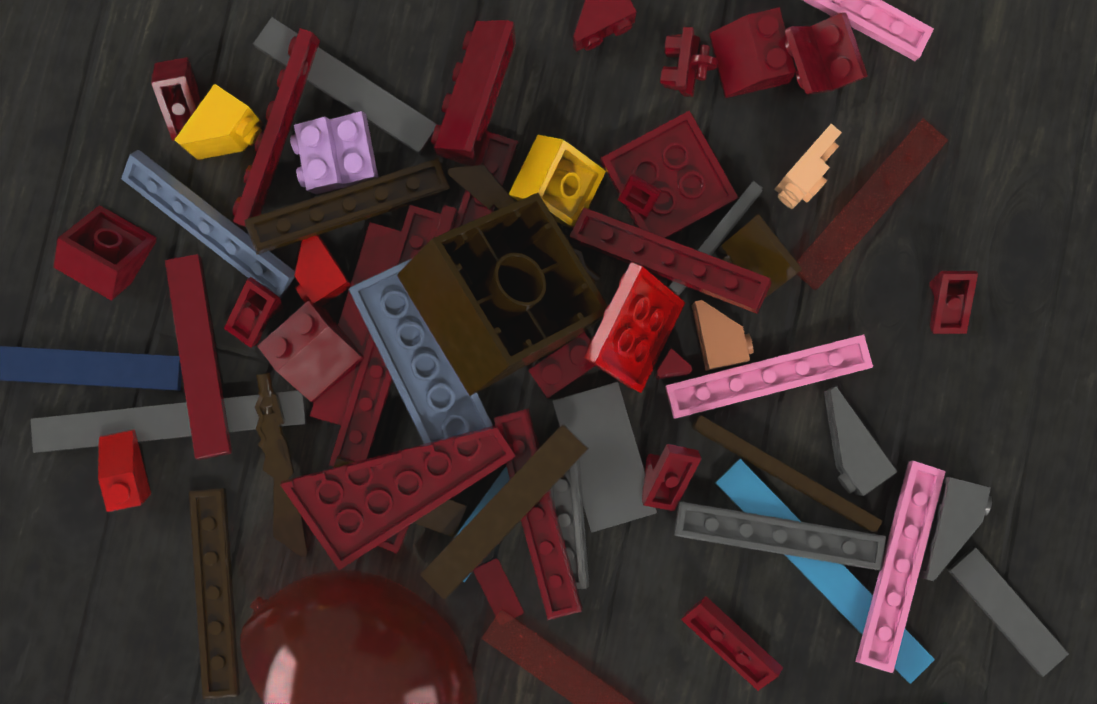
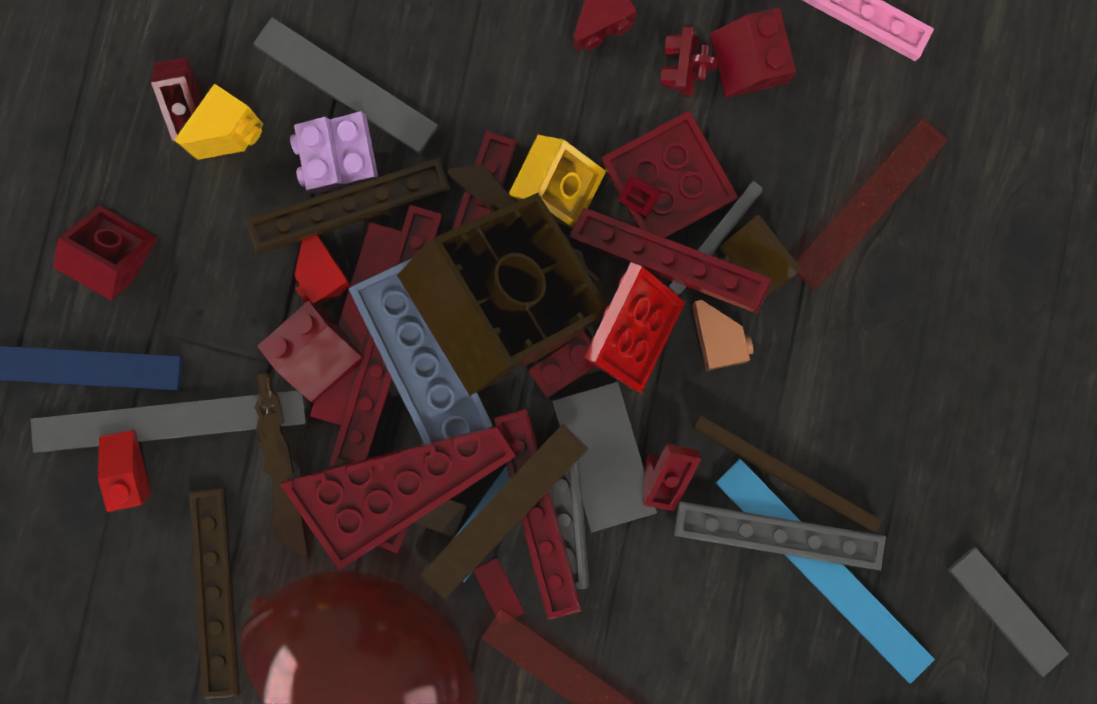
(198, 357): dark red tile -> none
(206, 223): sand blue plate -> none
(252, 312): dark red slope -> none
(280, 117): dark red plate -> none
(446, 220): dark red tile -> none
(475, 91): dark red slope -> none
(672, 366): dark red slope -> none
(732, 643): dark red plate -> none
(768, 376): bright pink plate -> none
(807, 174): light nougat plate -> none
(825, 54): dark red bracket -> none
(854, 449): dark grey slope -> none
(900, 567): bright pink plate -> none
(952, 301): dark red slope -> none
(956, 518): dark grey slope -> none

